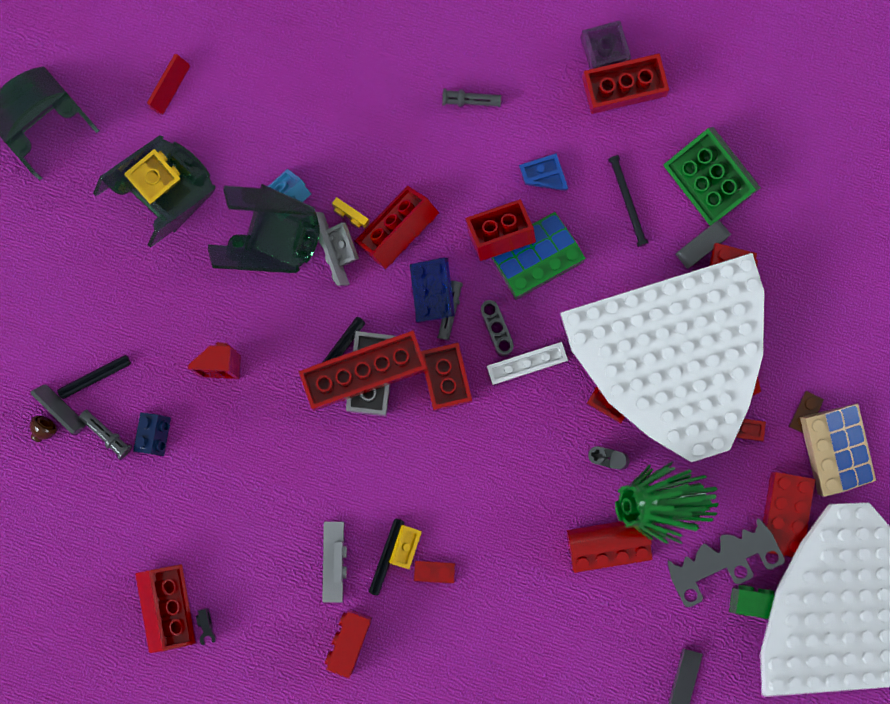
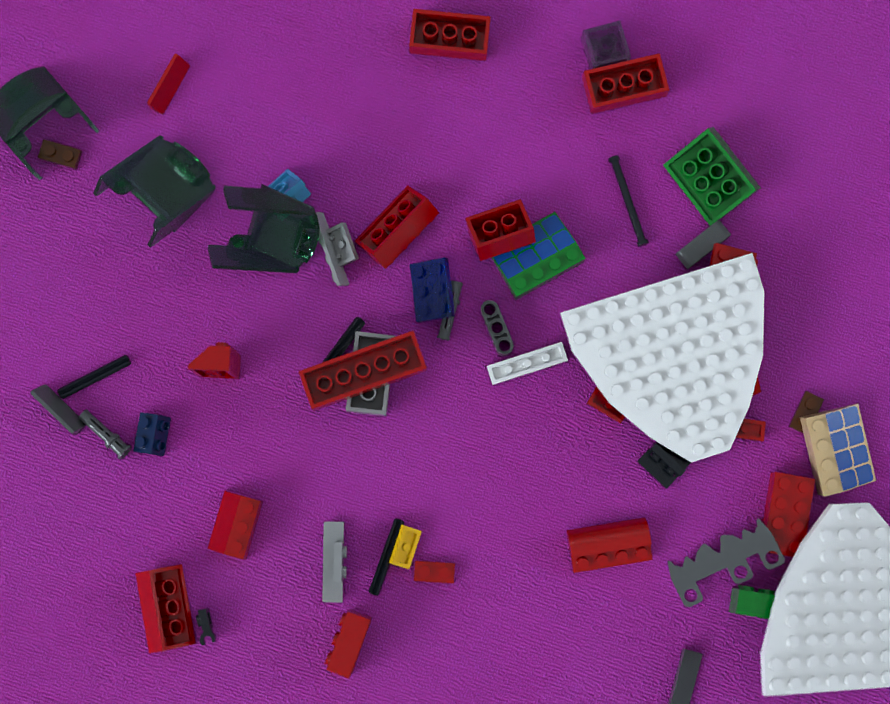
(42, 428): reddish brown brick -> none
(59, 154): none -> reddish brown plate
(153, 176): yellow plate -> none
(235, 525): none -> red slope
(344, 209): yellow plate -> none
(446, 377): red brick -> none
(449, 34): none -> red brick
(490, 99): dark grey pin -> none
(544, 173): blue wing -> none
(617, 460): dark grey piece -> none
(644, 504): green plant -> none
(663, 464): none -> black bracket

